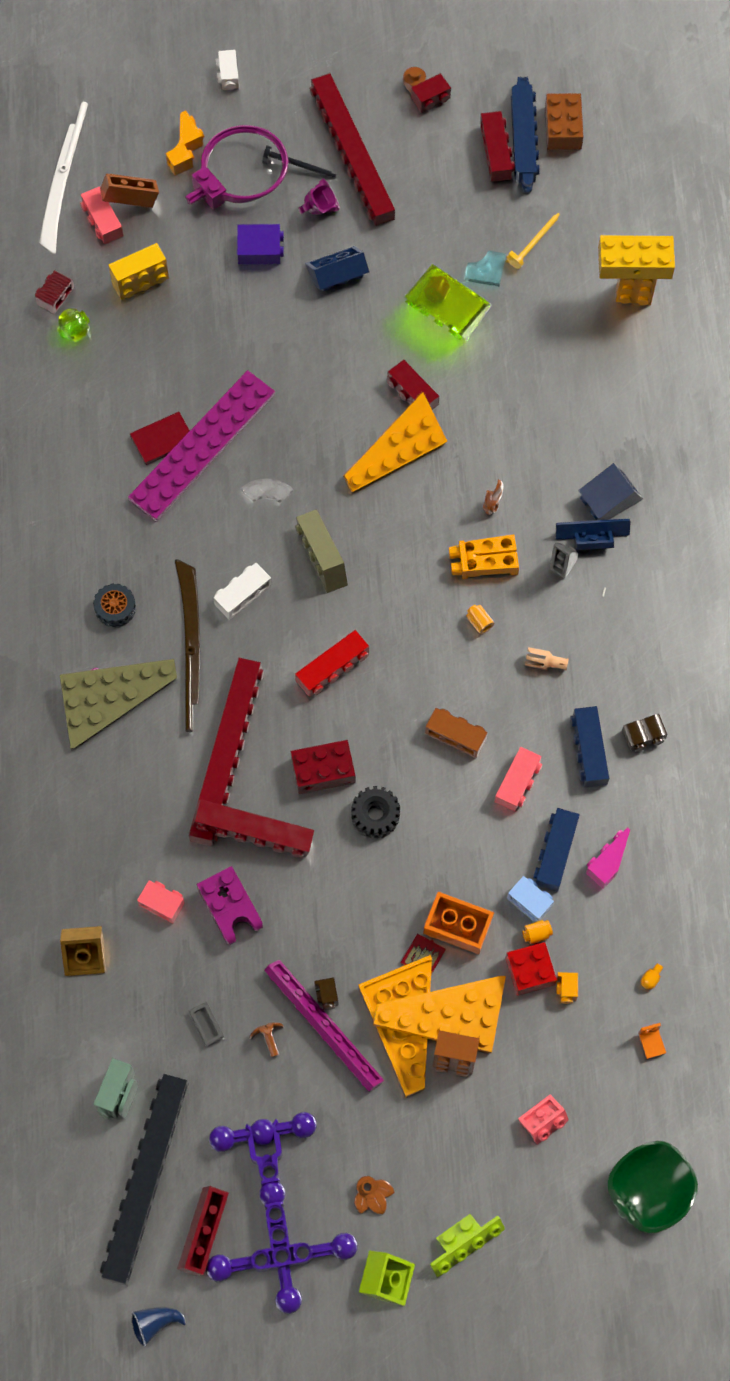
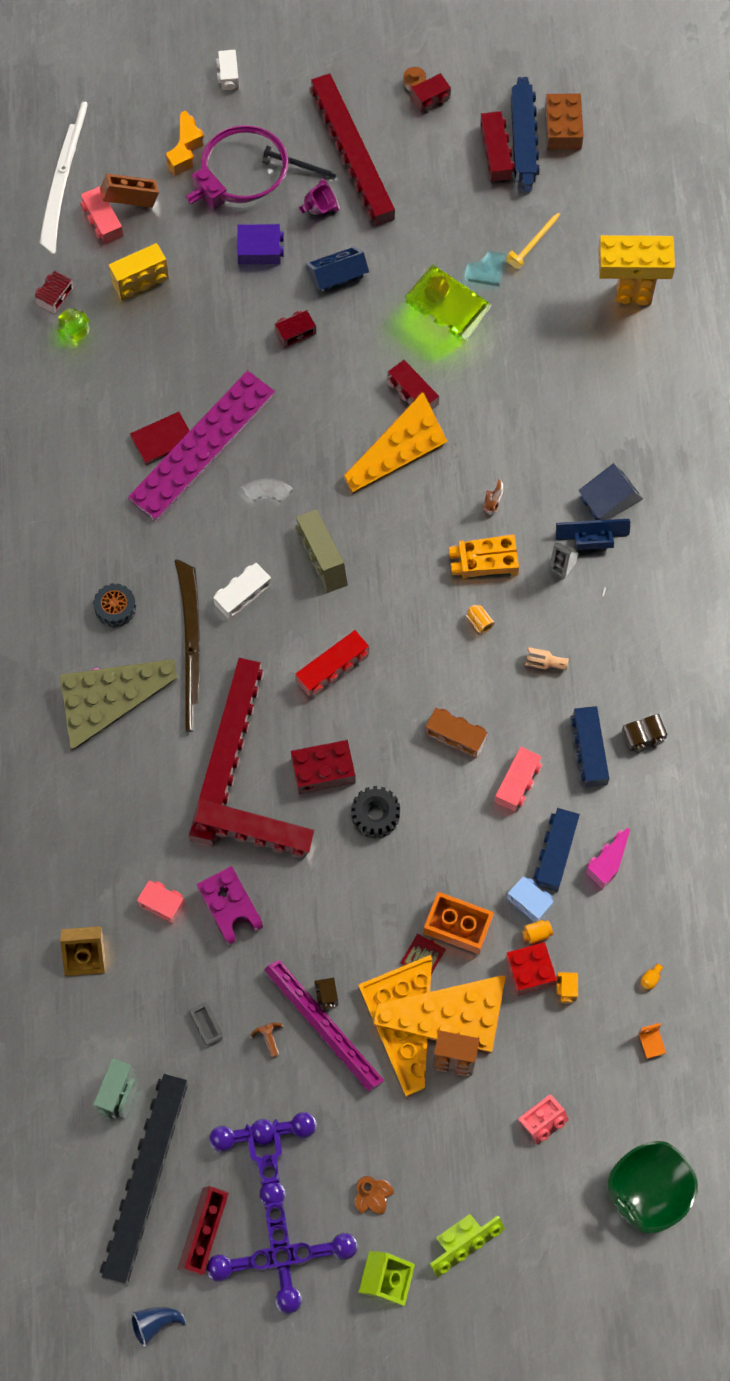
(295, 328): none -> dark red brick

